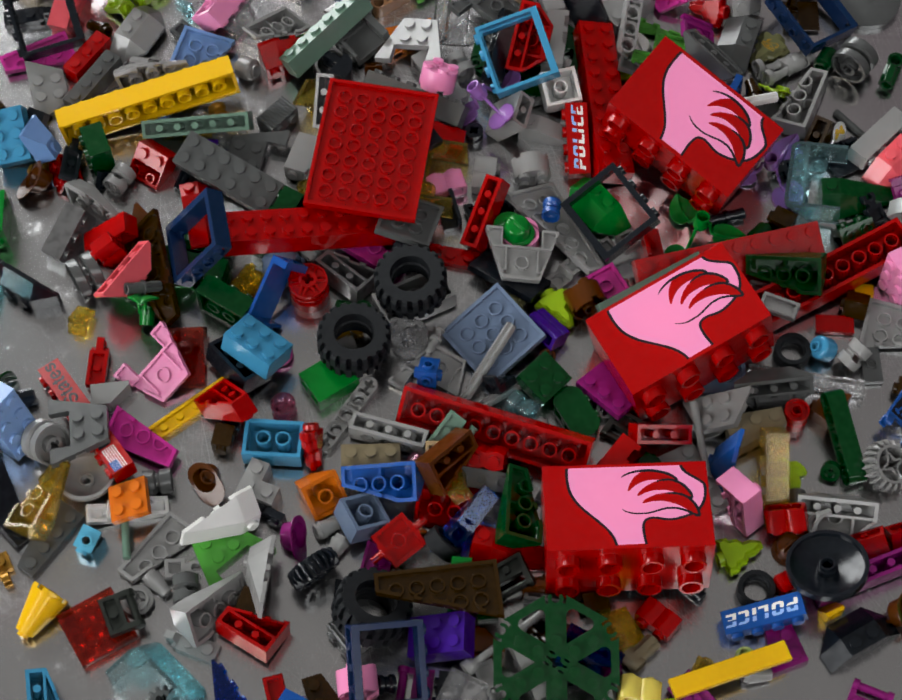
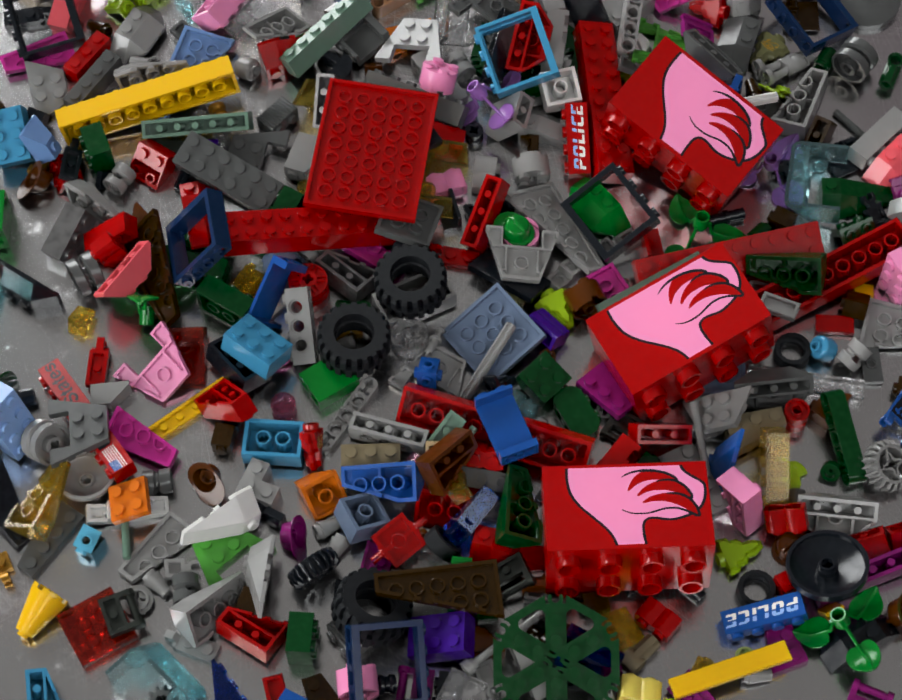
(142, 287): dark grey axle -> none
(301, 638): none -> dark green brick
(306, 315): none -> light grey brick
(505, 425): none -> blue panel
(530, 142): none -> dark brown bracket
(551, 209): blue wheel -> none
(819, 516): light grey helmet -> none
(839, 131): clear sticker -> none
(866, 605): none -> green plant

